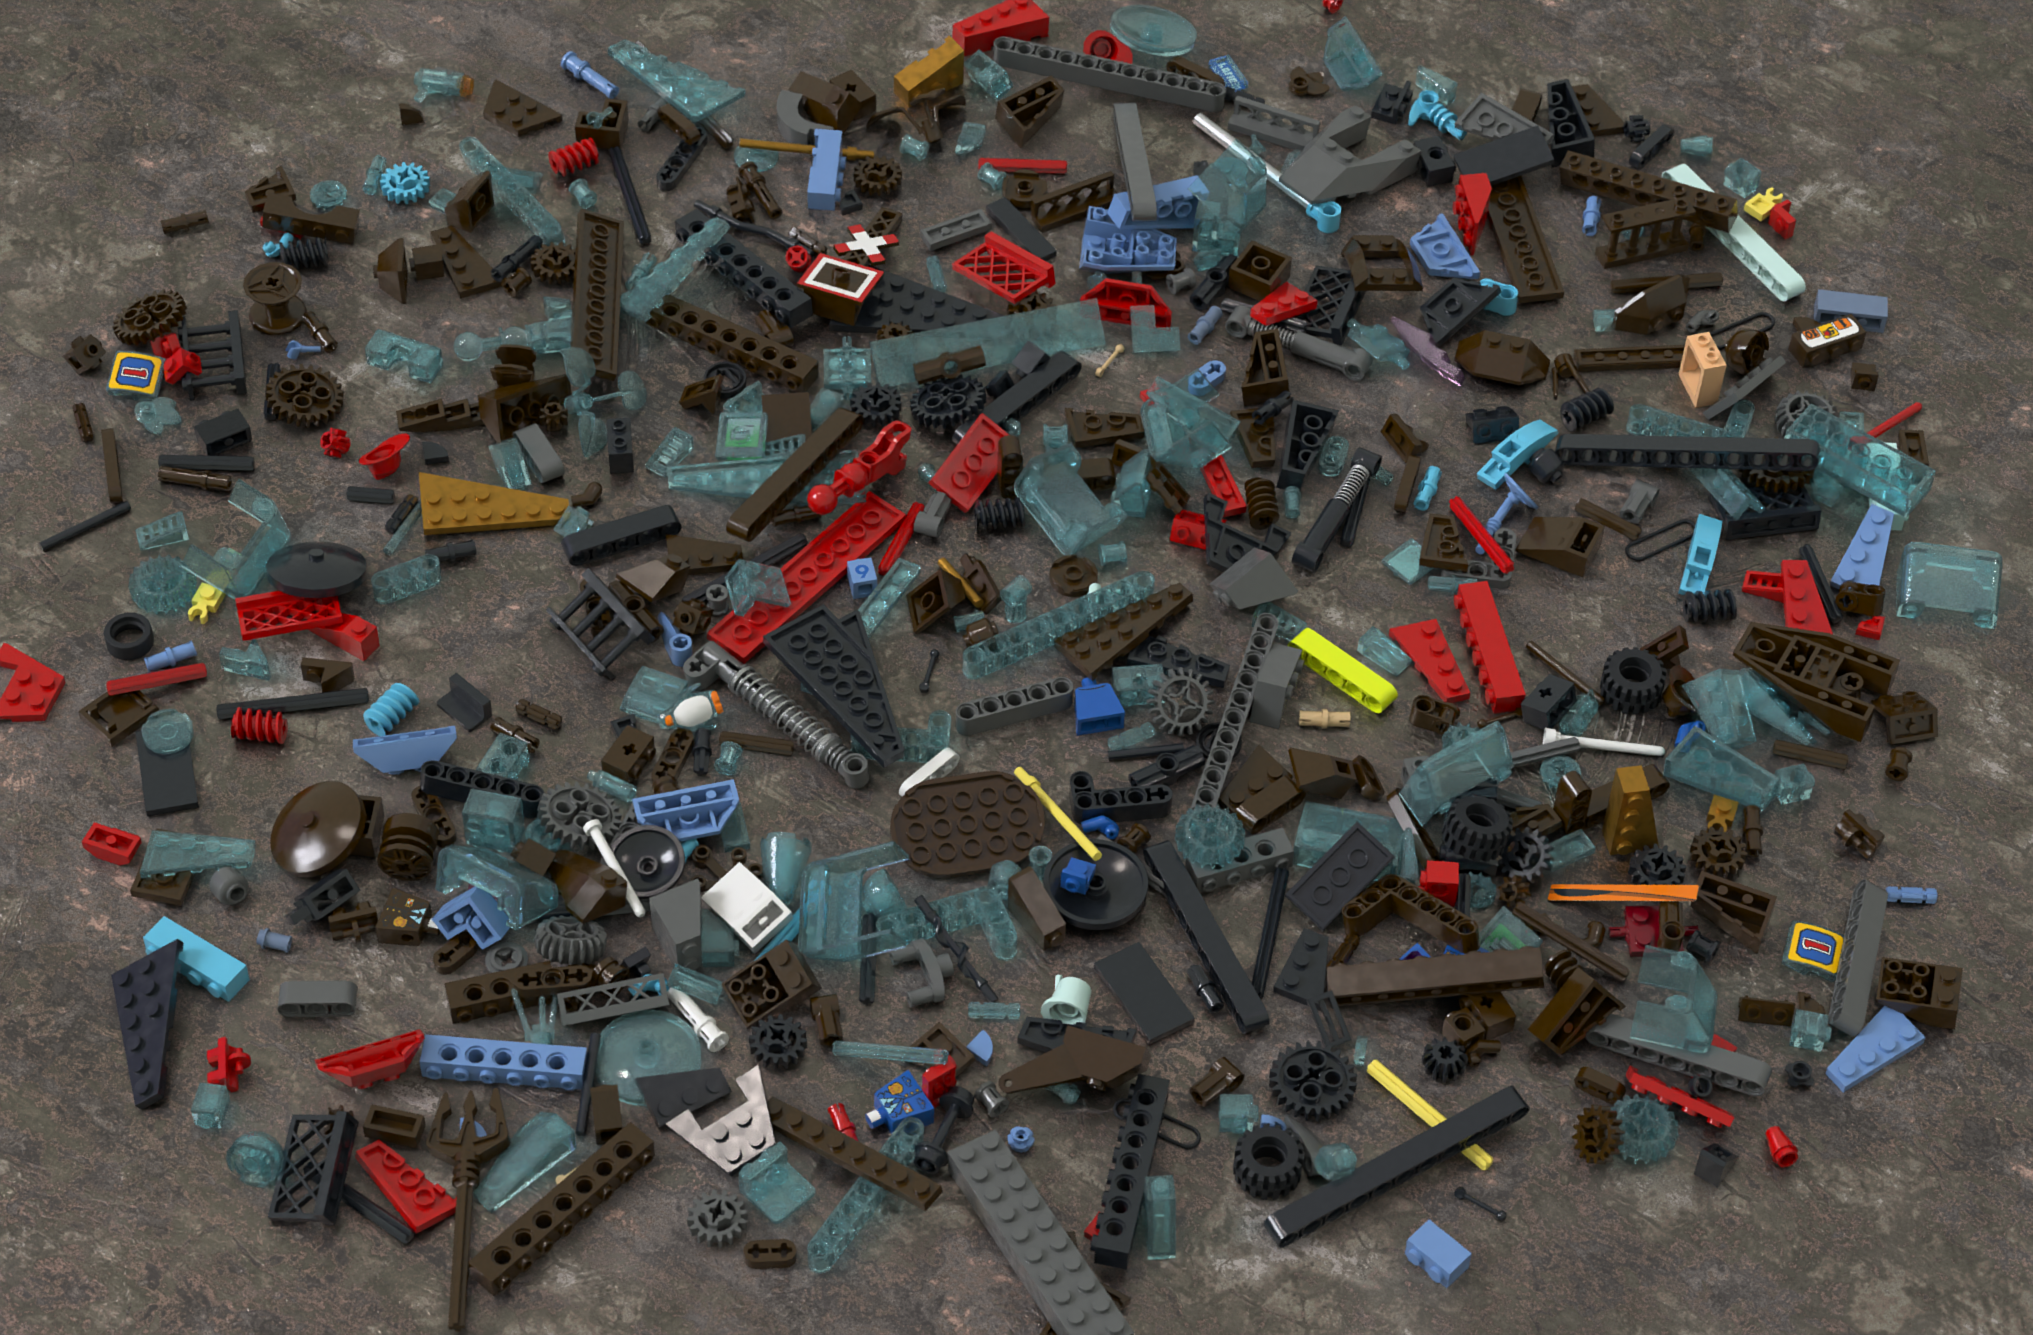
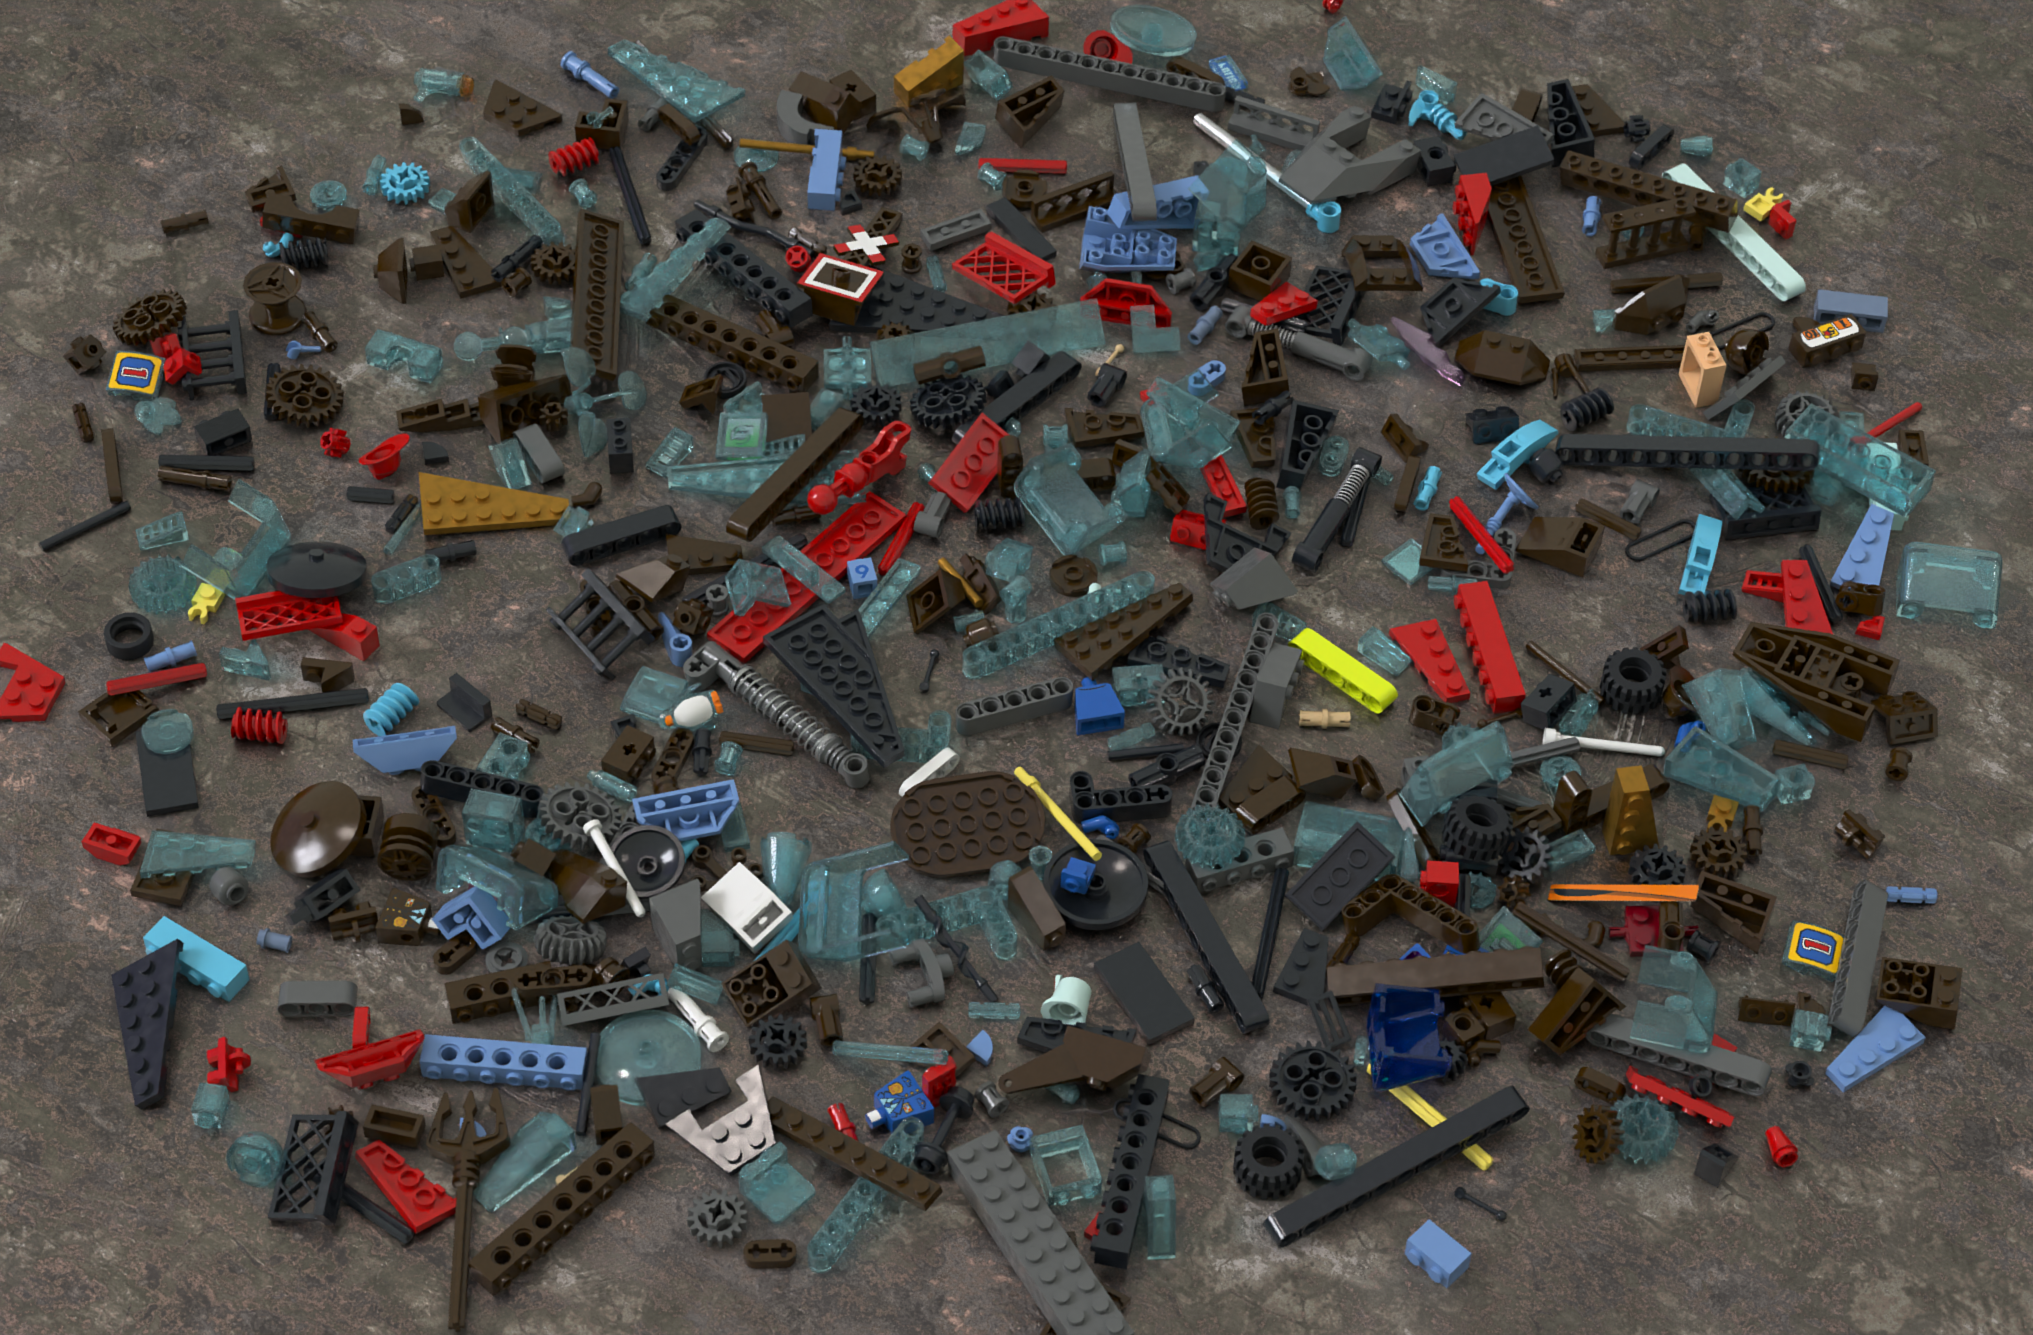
(361, 1026): none -> red beam
(803, 569): none -> clear light blue bracket
(911, 258): none -> dark brown bush
(1008, 559): none -> clear light blue brick
(1059, 1143): none -> clear light blue window
(1108, 381): none -> black piece
(1405, 1036): none -> clear blue windscreen

